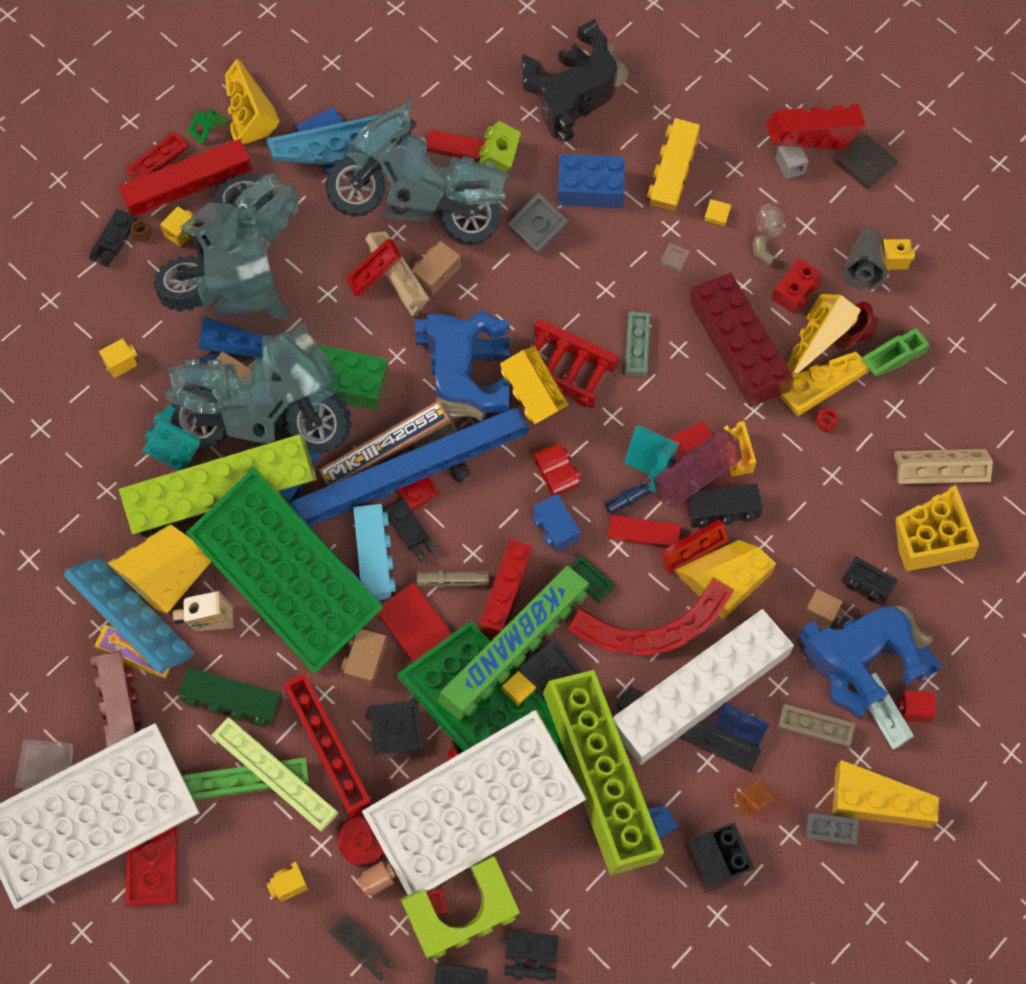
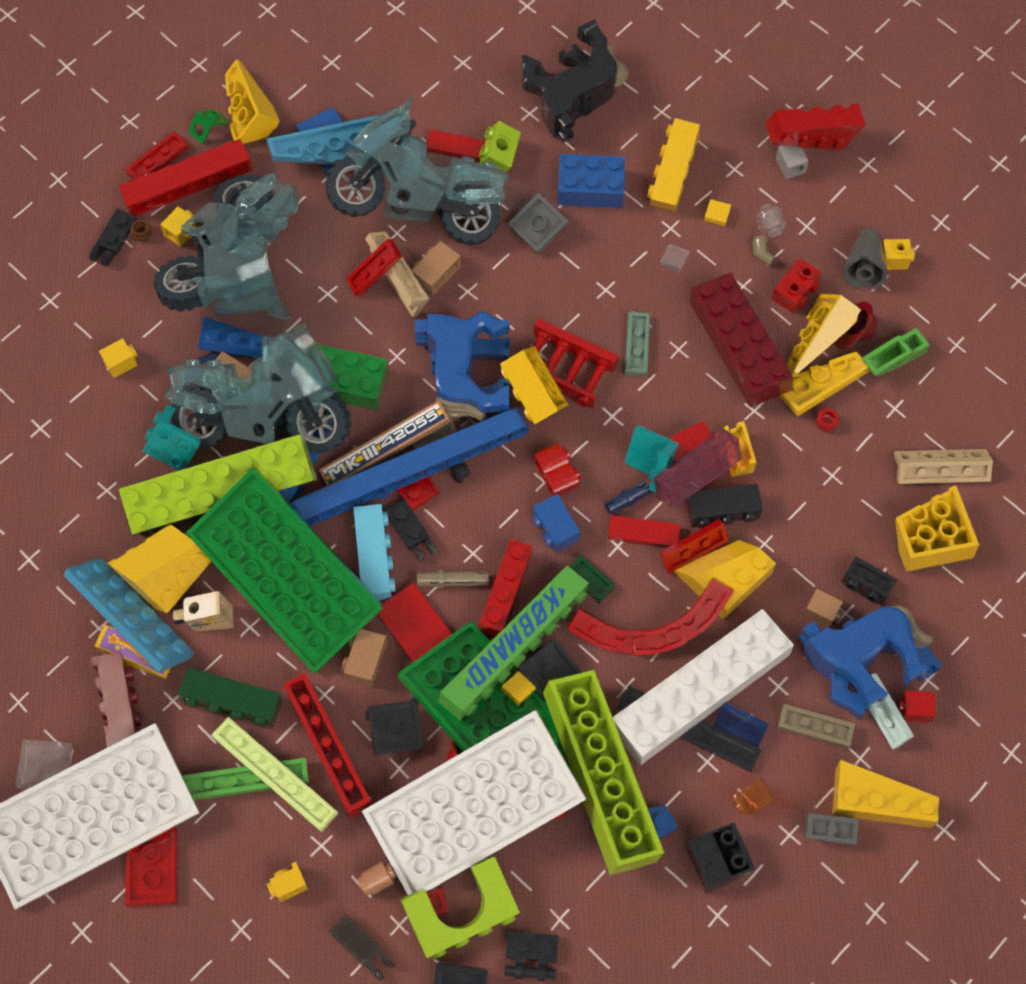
(359, 843): red tile -> none
(866, 162): clear smoke tile -> none

